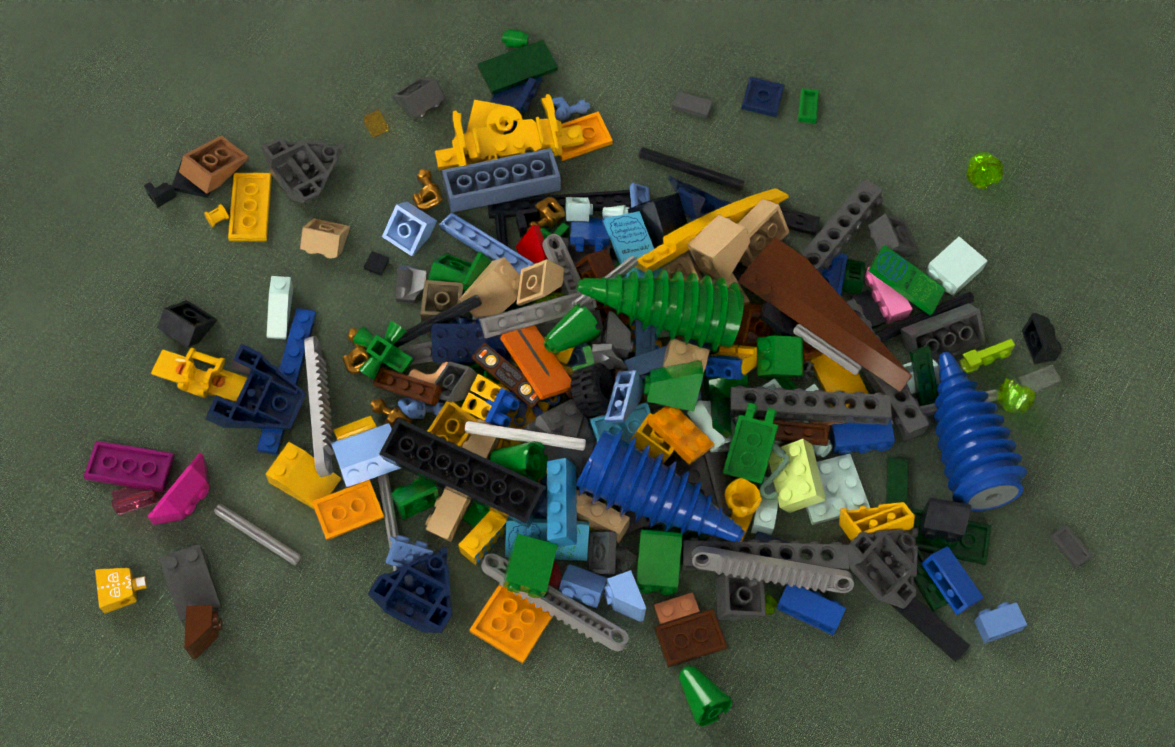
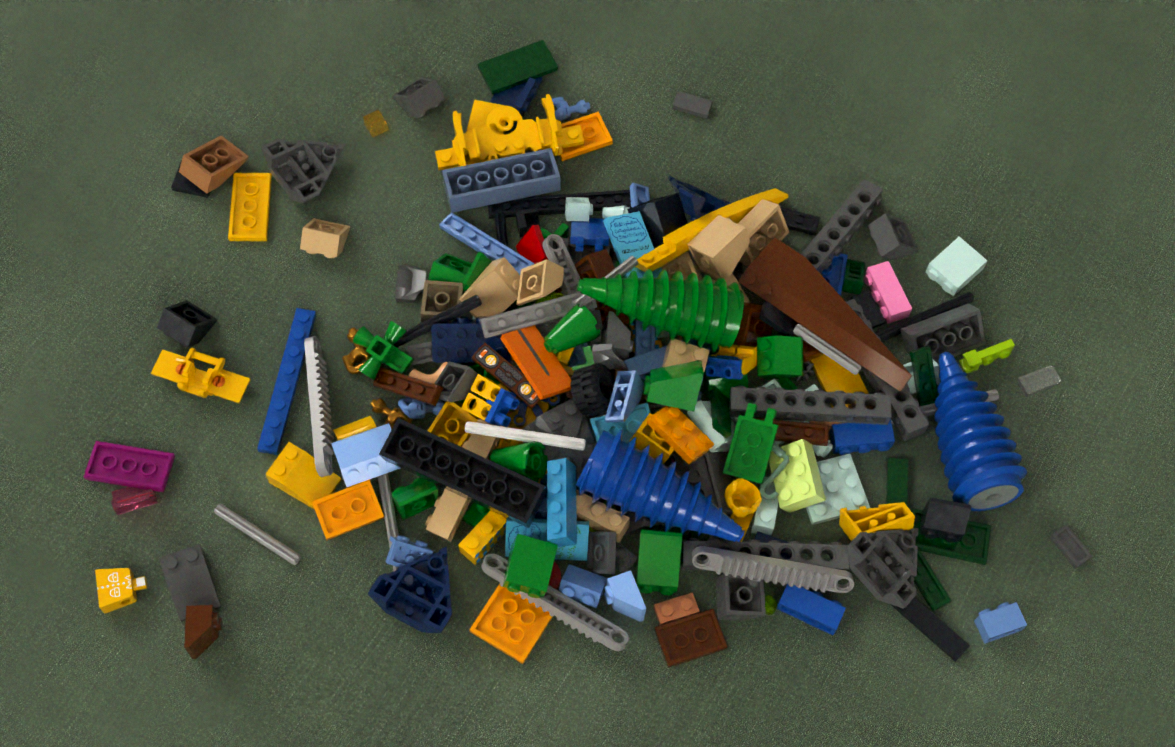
(160, 194): black panel -> none
(183, 494): dark pink wedge -> none
(216, 215): yellow bush -> none
(265, 400): dark blue wedge -> none
(279, 307): light aqua slope -> none
(376, 263): black tile -> none
(408, 228): light blue slope -> none
(428, 192): pearl gold piece -> none
(515, 38): green brick -> none
(548, 217): pearl gold piece -> none
(691, 169): black axle -> none
(703, 696): green cone -> none
(762, 96): dark blue tile -> none
(808, 105): green tile -> none
(907, 279): green tile -> none
(952, 580): blue brick -> none
(984, 170): clear neon green cone -> none
(1015, 397): clear neon green cone -> none
(1041, 339): black slope -> none

